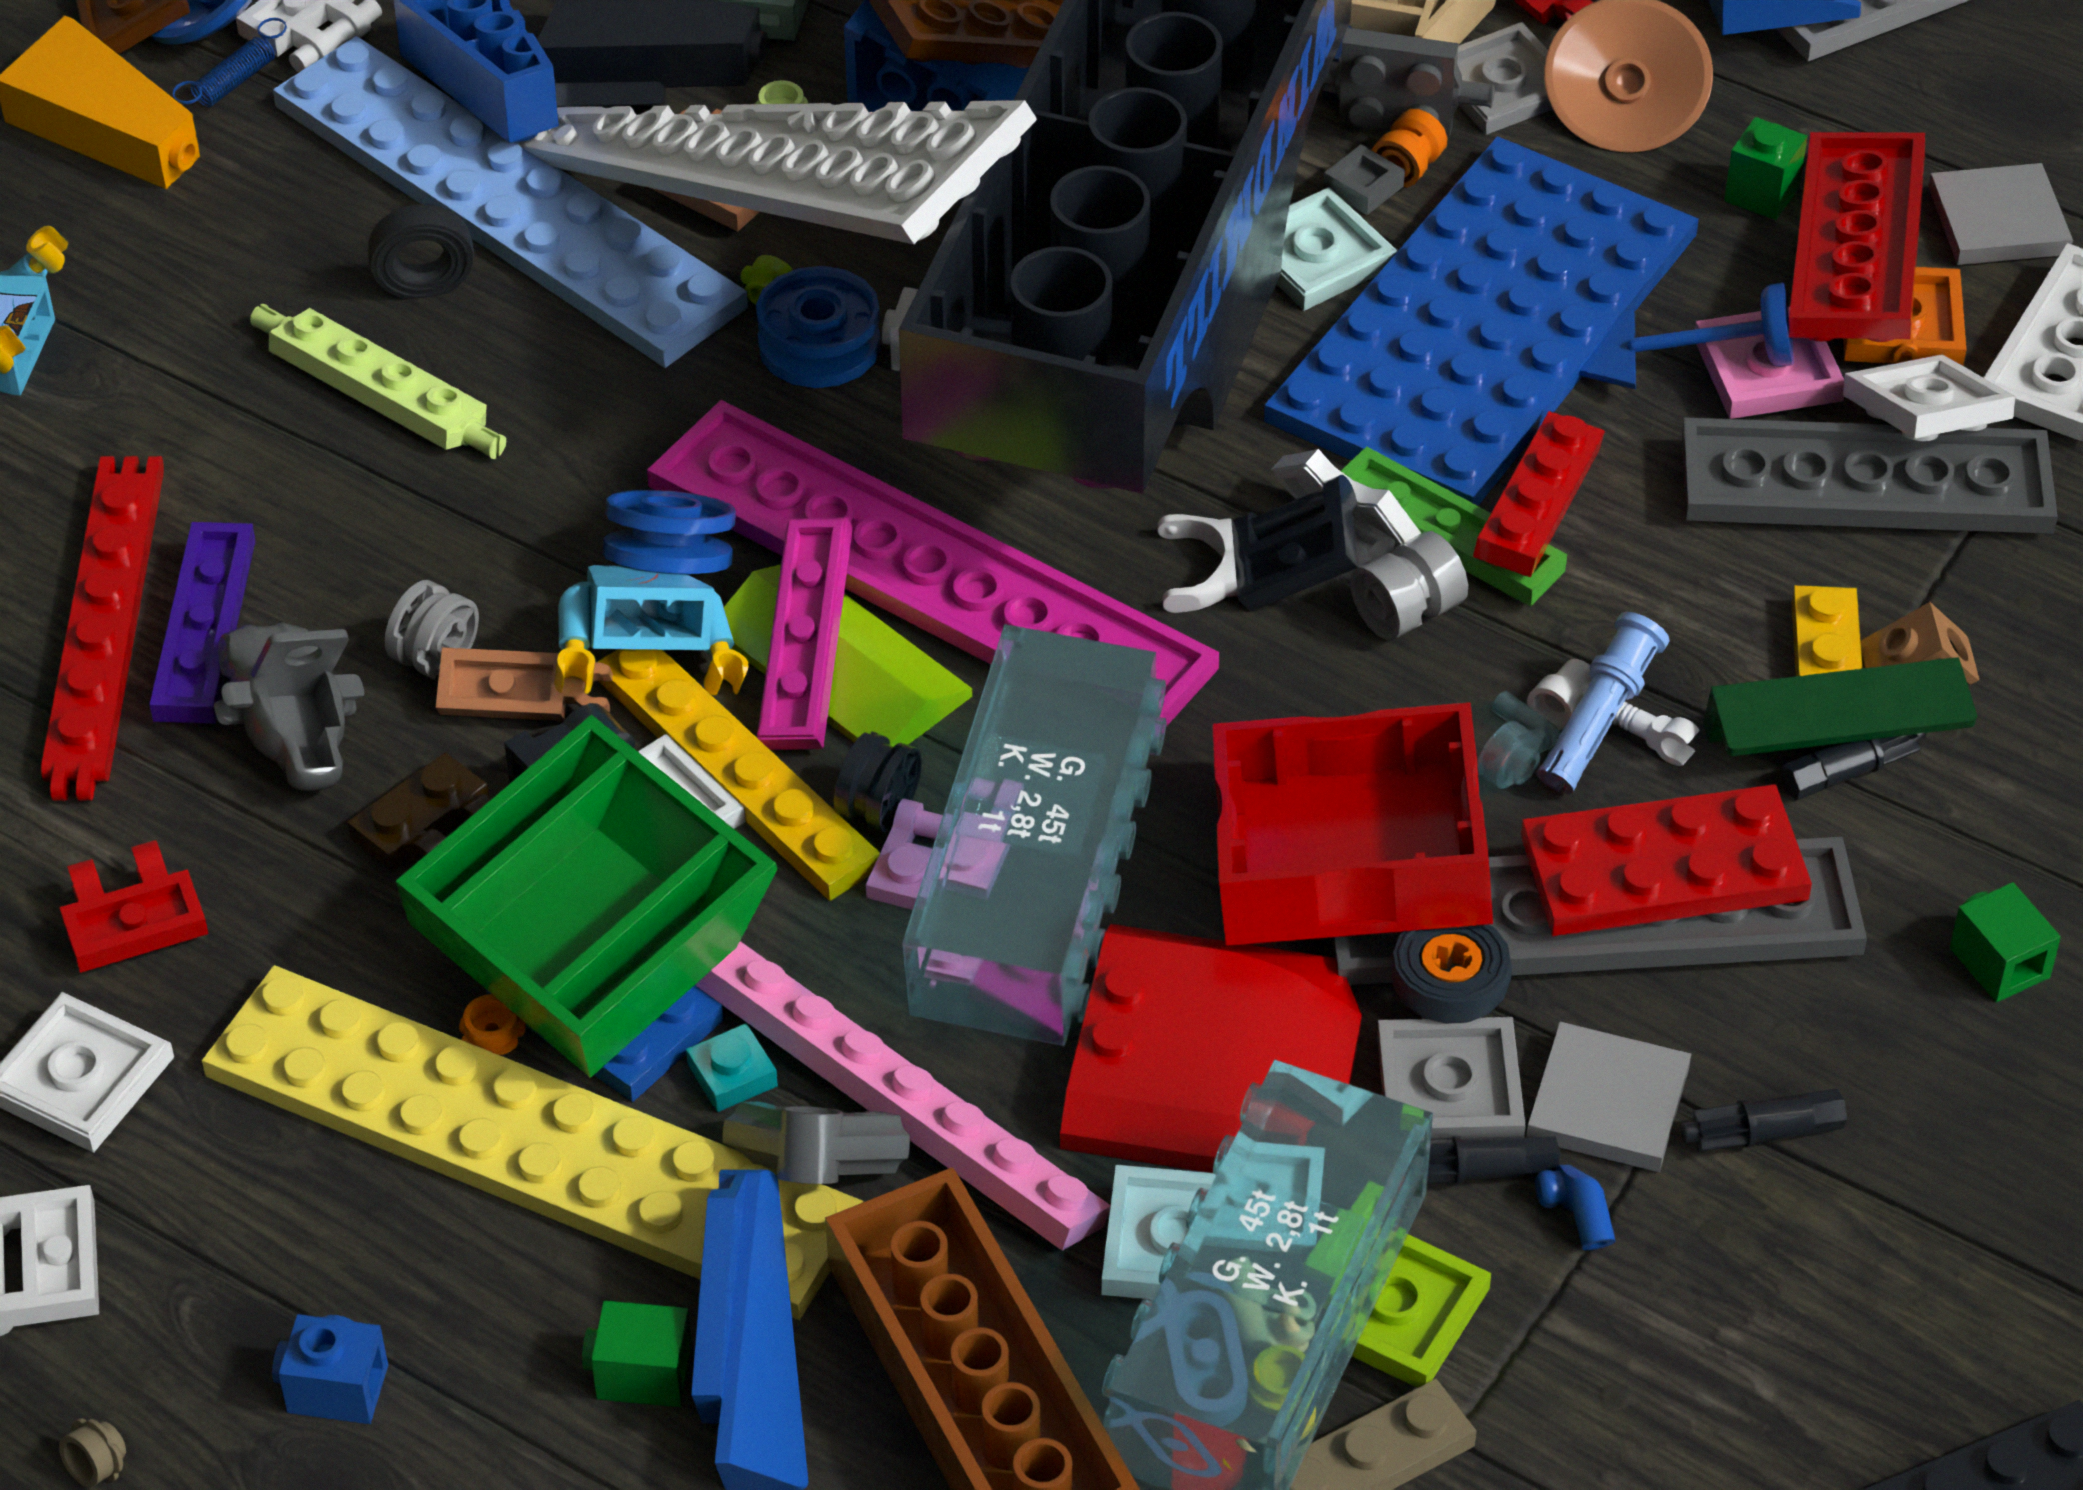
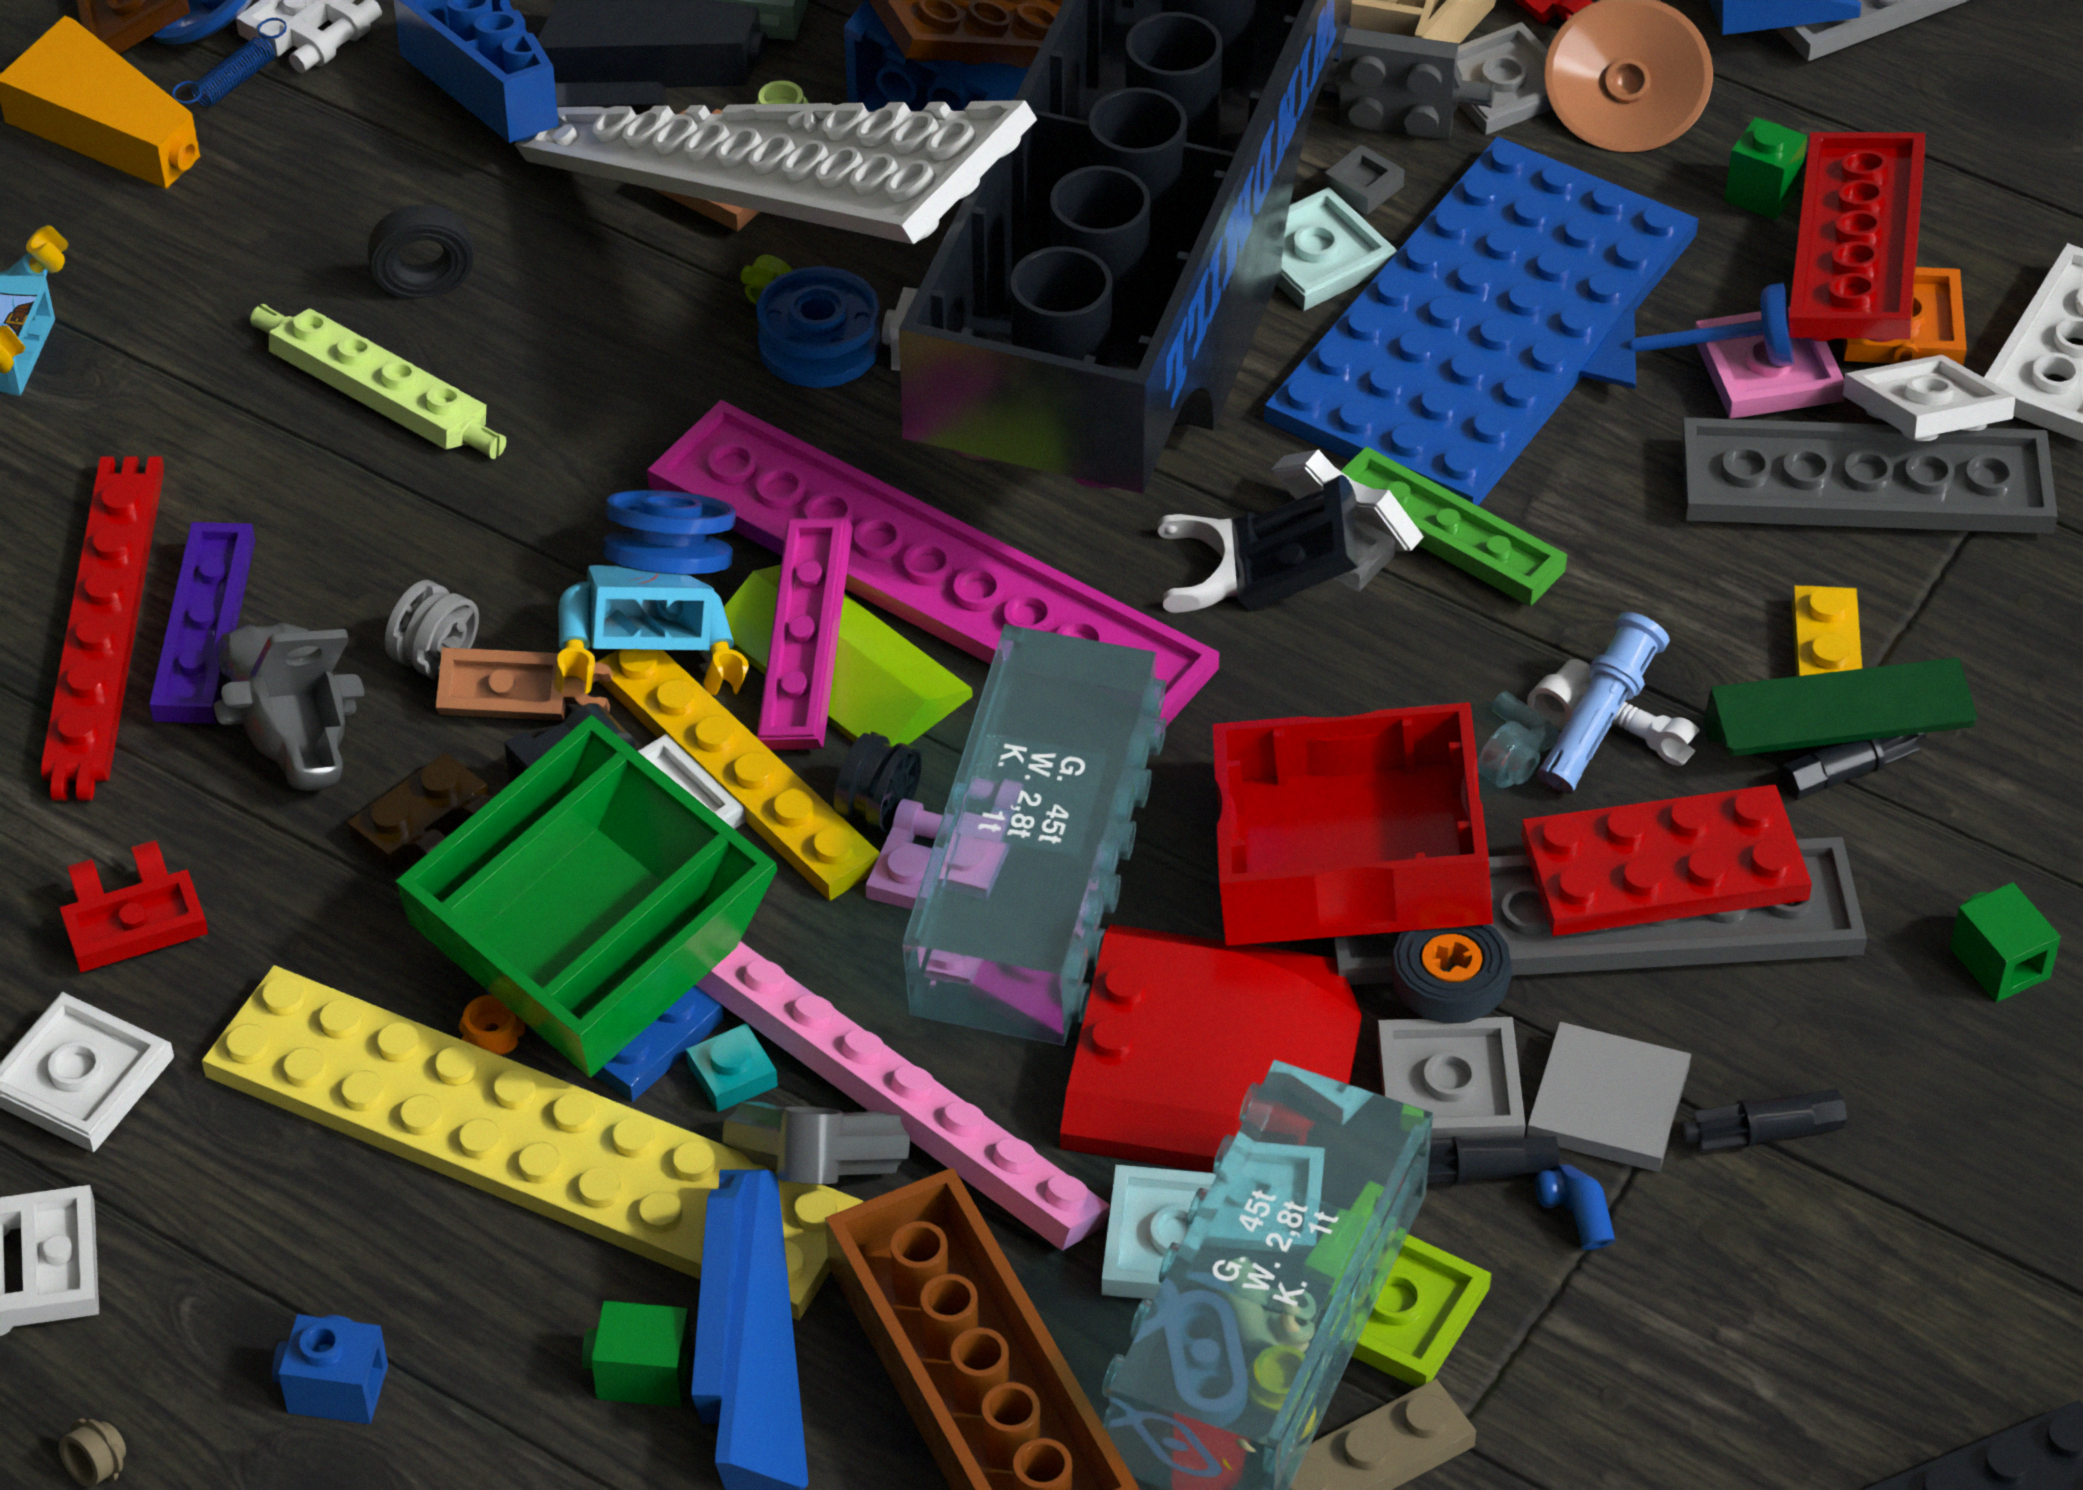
(512, 201): light blue plate -> none
(1413, 143): orange wheel -> none
(1413, 581): light grey wheel -> none
(1539, 494): red plate -> none
(1919, 638): medium nougat bracket -> none
(1999, 213): light grey tile -> none

